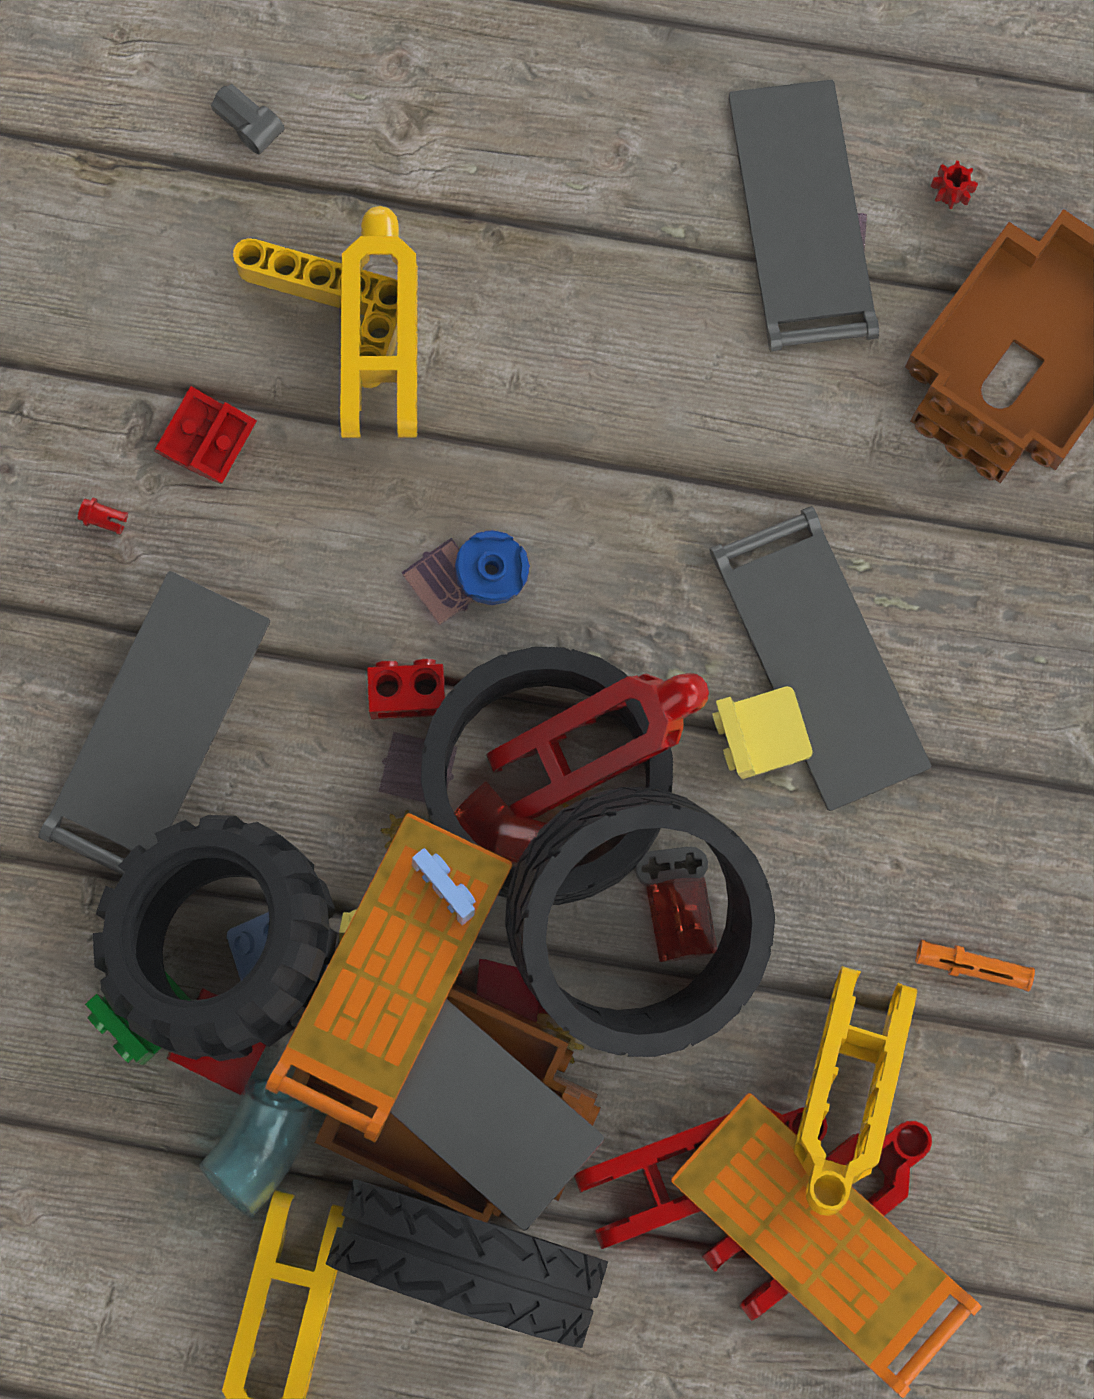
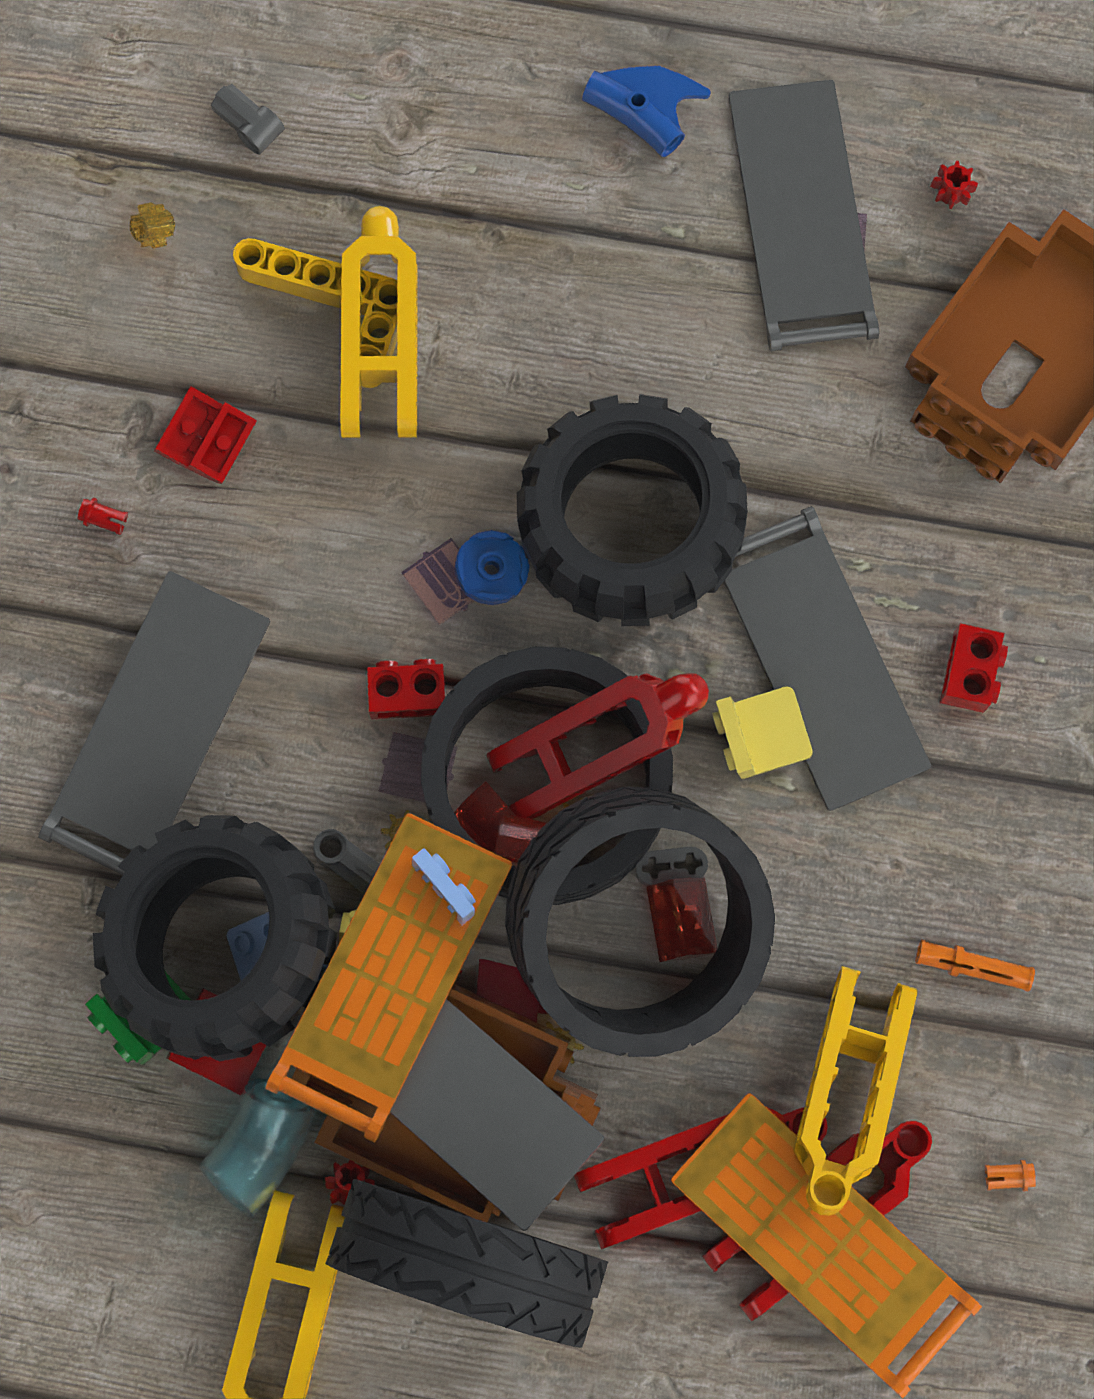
(152, 225): none -> clear yellow gear
(345, 1173): none -> red gear
(350, 864): none -> dark grey piece
(616, 433): none -> black tyre
(645, 101): none -> blue pin
(965, 665): none -> red brick
(1010, 1176): none -> orange pin

